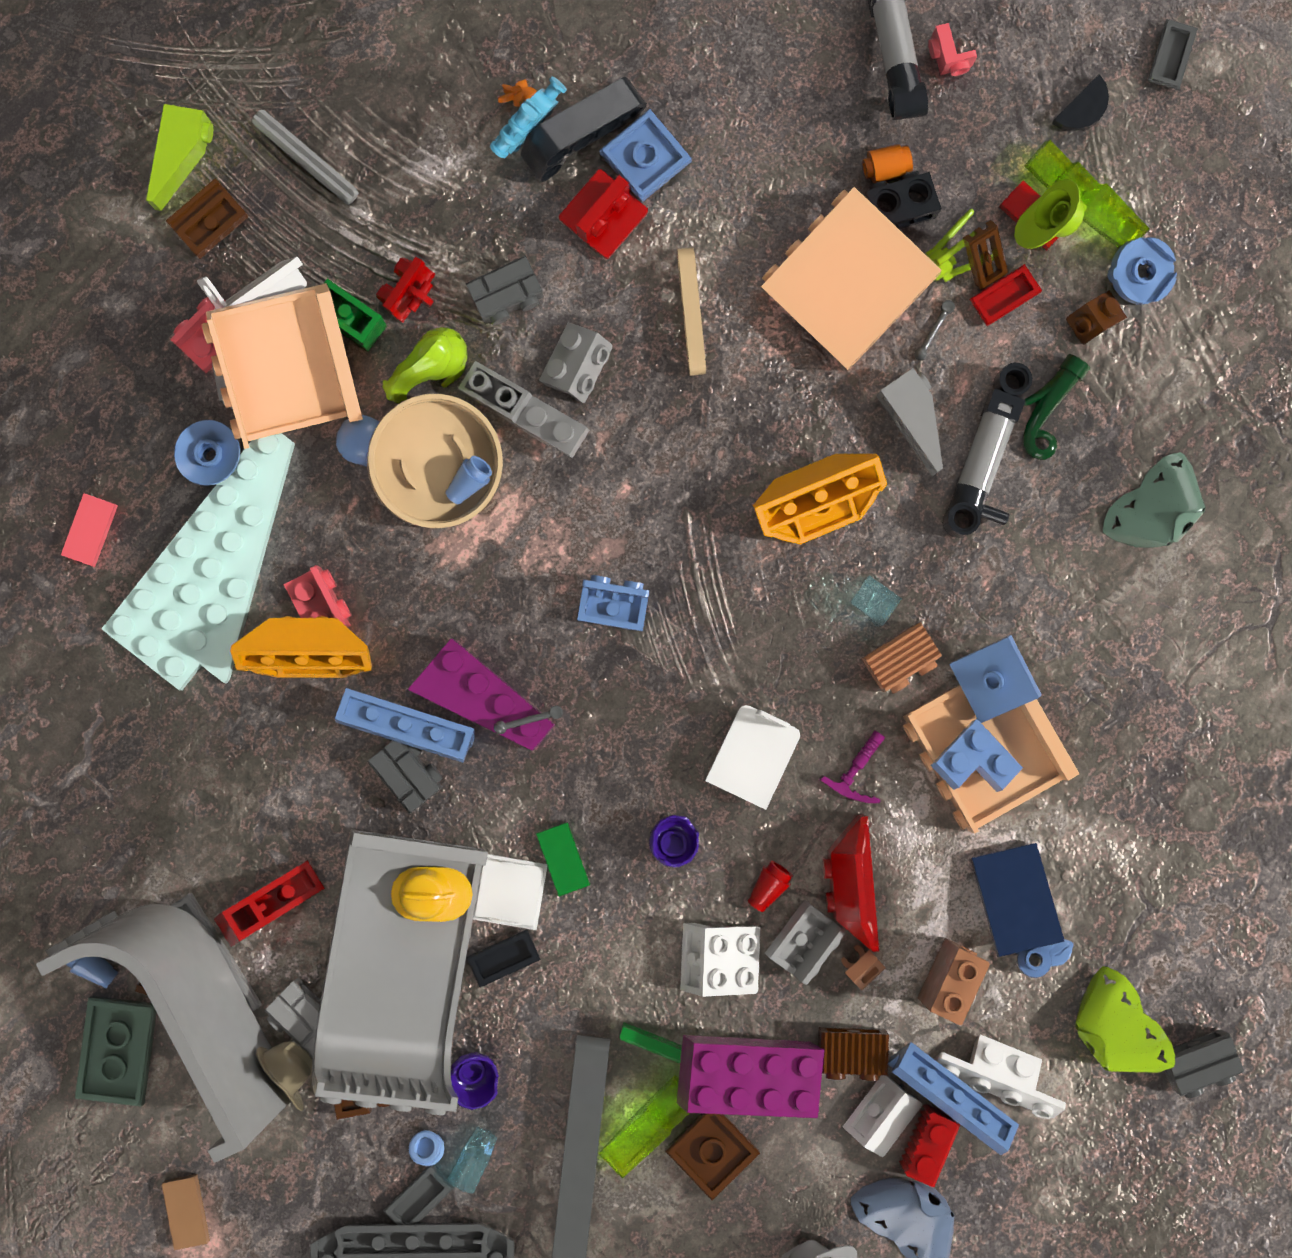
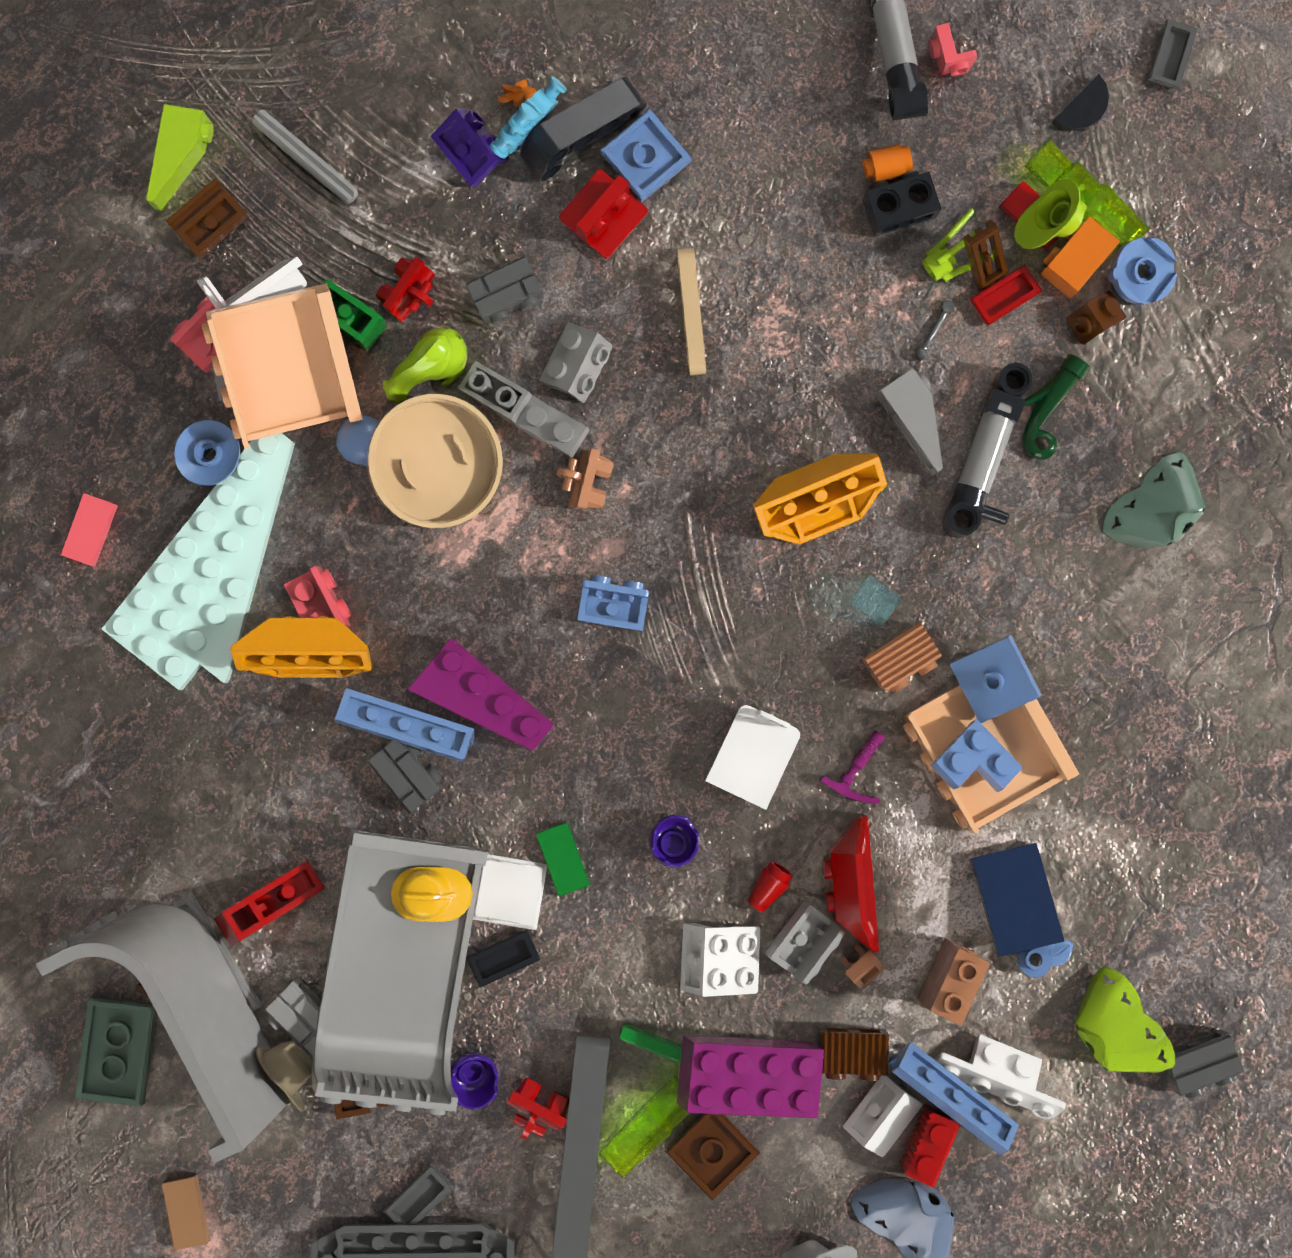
(94, 969): medium blue cone -> none
(426, 1148): light blue tile -> none
(468, 145): none -> dark purple bracket
(470, 478): medium blue cone -> none
(473, 1160): clear light blue hinge -> none
(550, 1115): none -> red hips
(555, 712): dark grey hinge -> none
(580, 478): none -> nougat hips
(850, 277): light nougat panel -> none
(1079, 258): none -> orange brick

